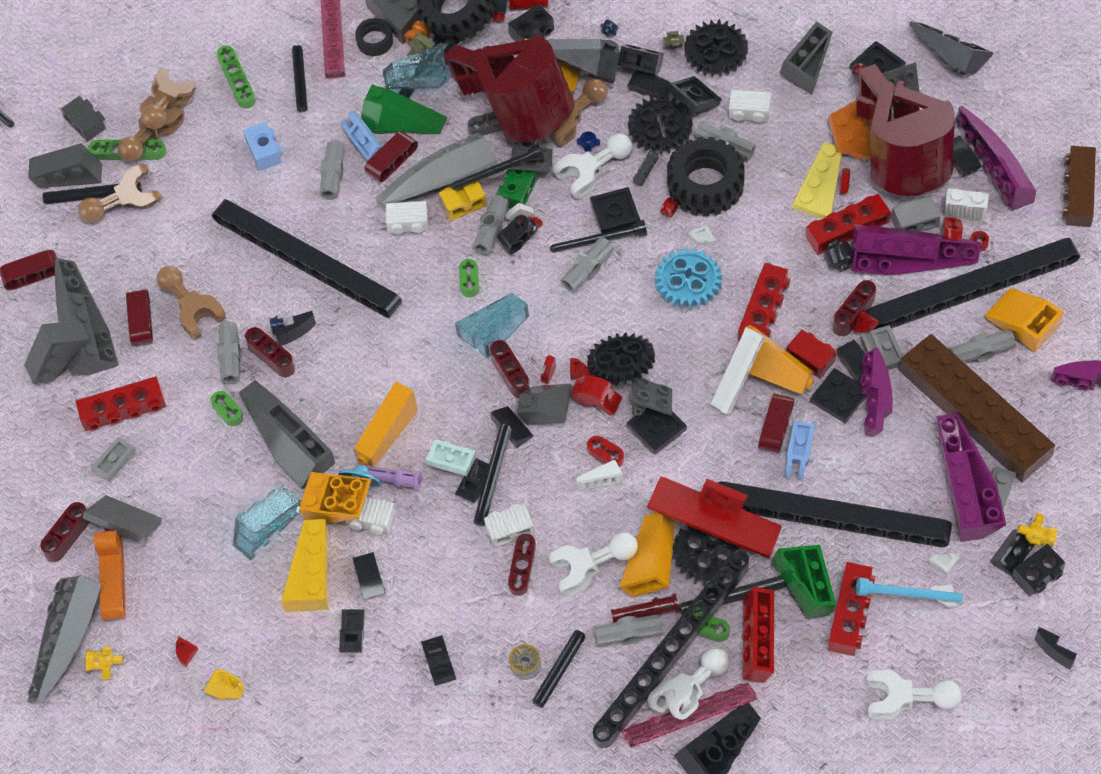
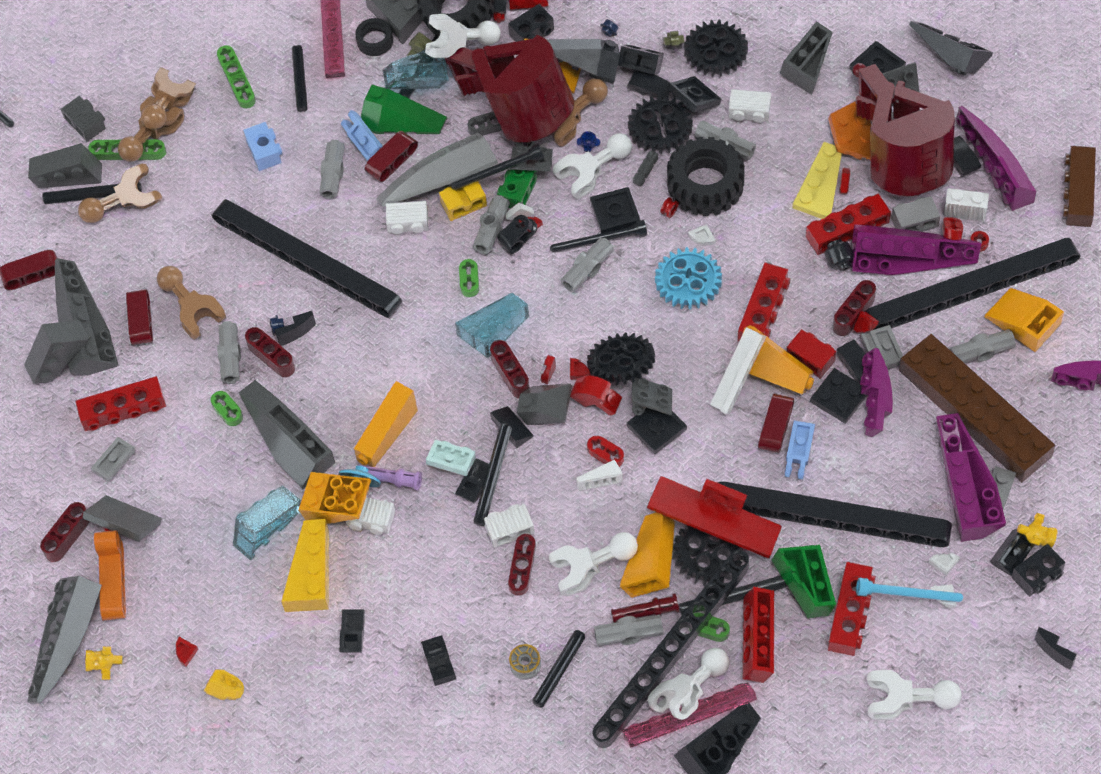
(368, 575): black slope -> none
(417, 26): orange wheel -> none
(454, 35): none -> white piece

